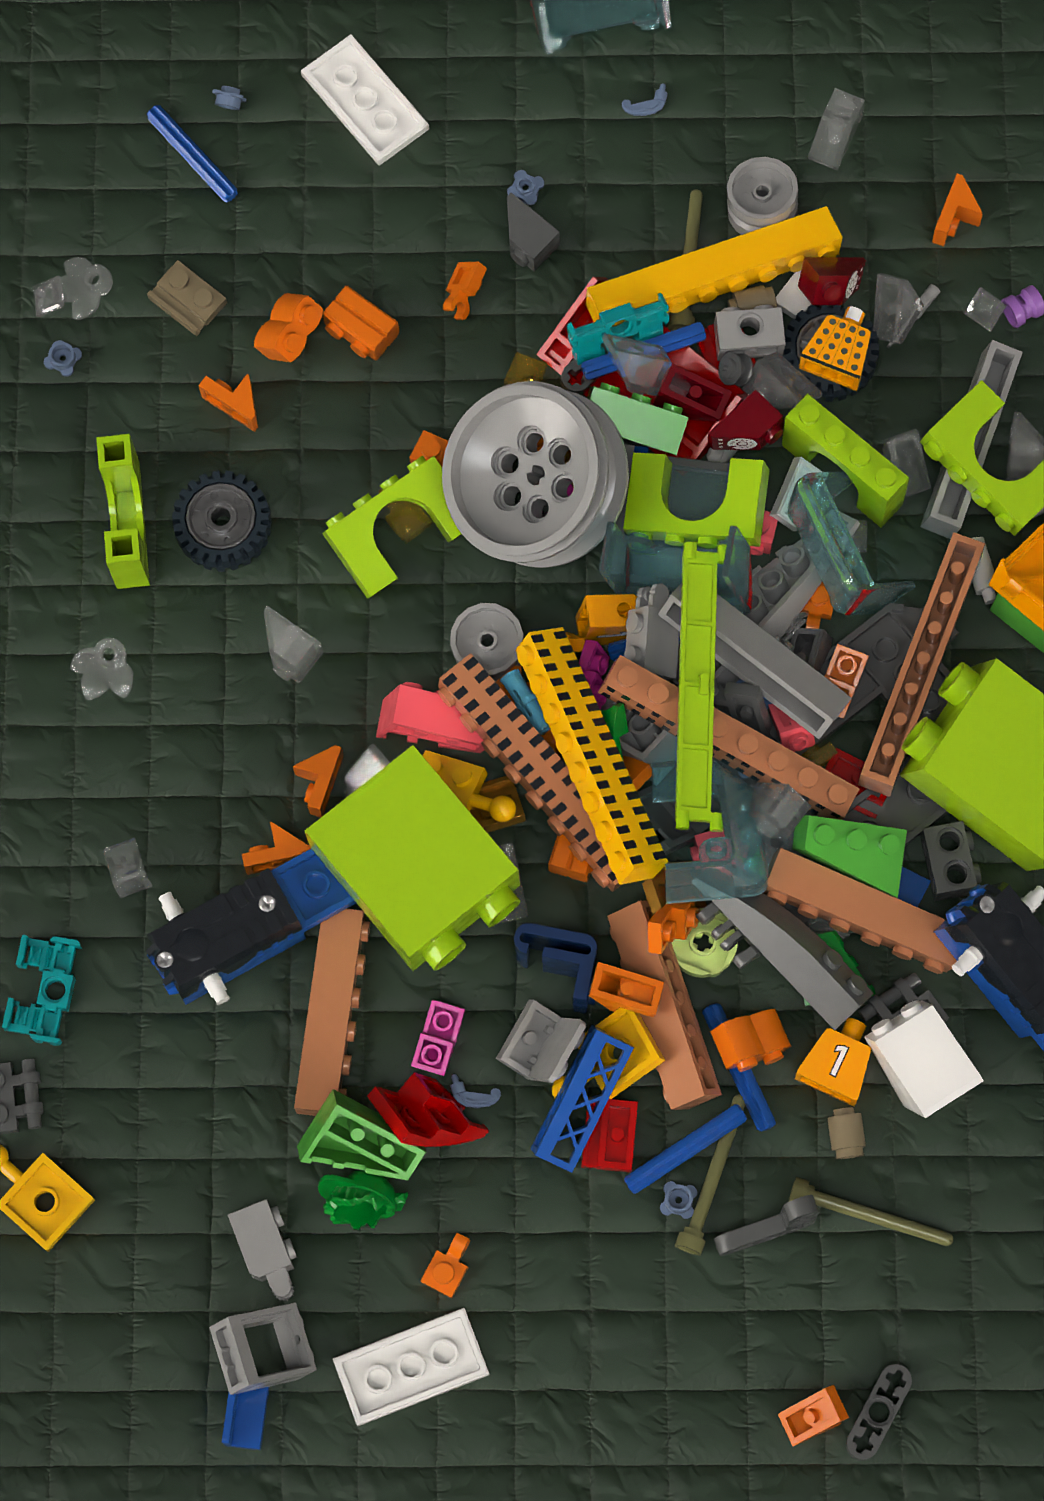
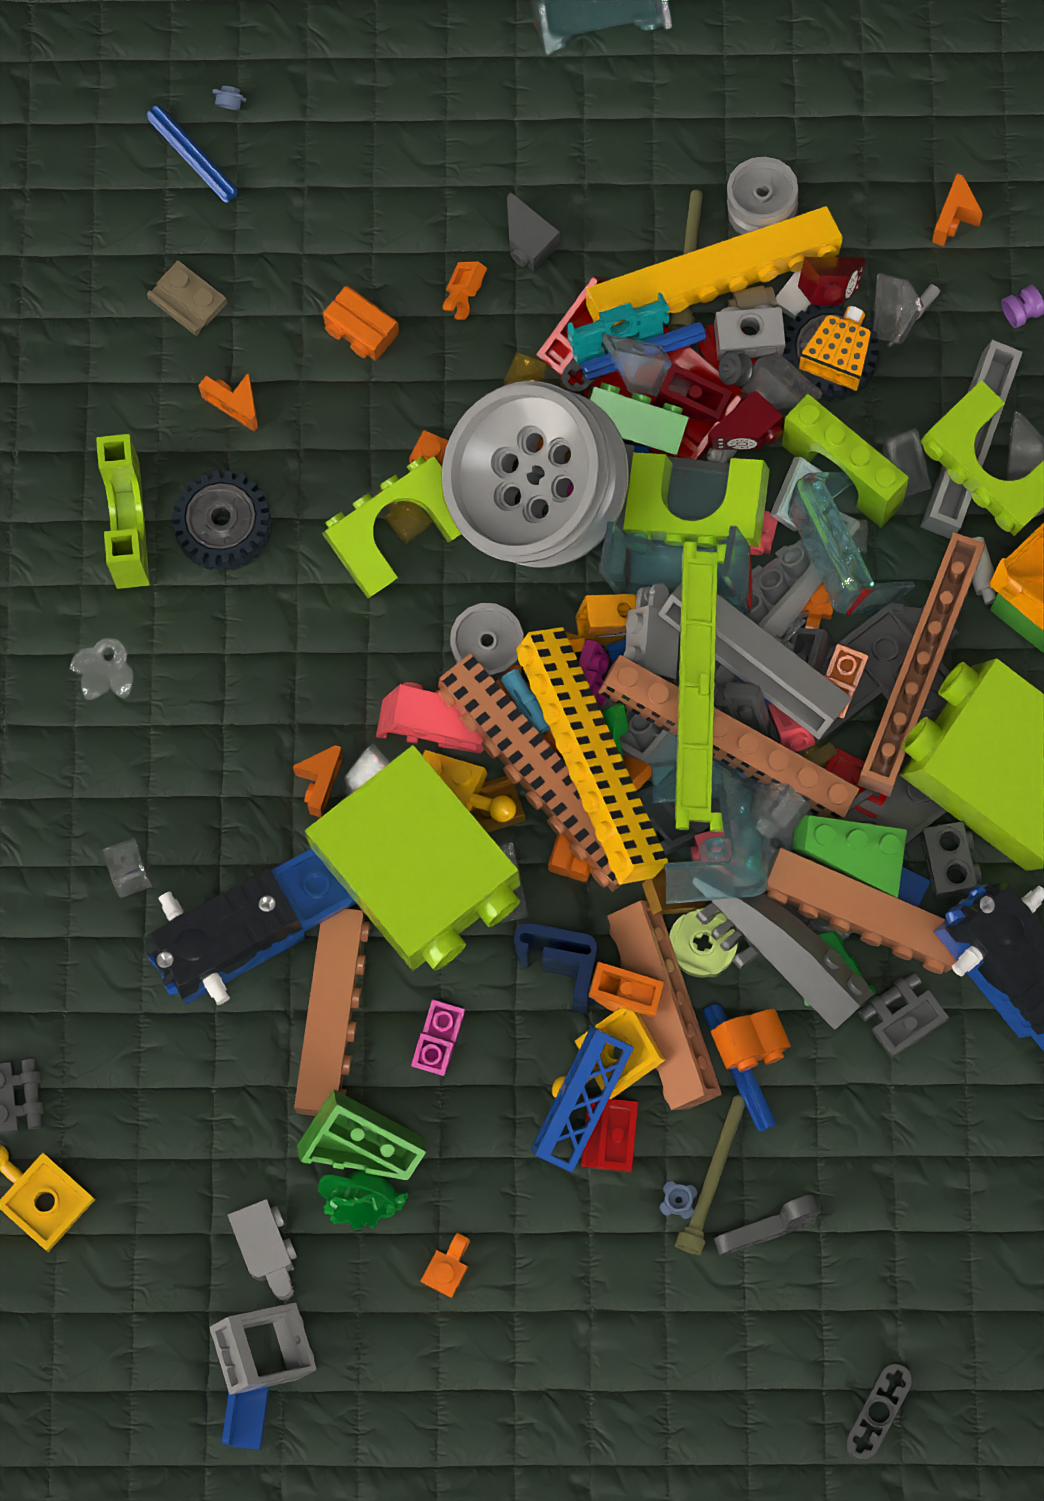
(48, 296): clear slope -> none
(59, 349): sand blue plate -> none
(59, 962): teal piece -> none
(78, 286): clear plate -> none
(263, 857): orange slope -> none
(289, 324): orange brick -> none
(290, 648): clear slope -> none
(365, 99): white tile -> none
(410, 1367): white tile -> none
(425, 1114): red slope -> none
(472, 1099): sand blue piece -> none
(534, 183): sand blue plate -> none
(541, 1043): light grey bracket -> none
(647, 107): sand blue piece -> none
(671, 923): orange slope -> none
(685, 1148): blue axle -> none
(802, 1188): olive piece -> none
(813, 1415): orange slope -> none
(836, 128): clear slope -> none
(837, 1062): light orange torso -> none
(846, 1133): dark tan brick -> none
(922, 1058): white slope -> none
(985, 309): clear slope -> none

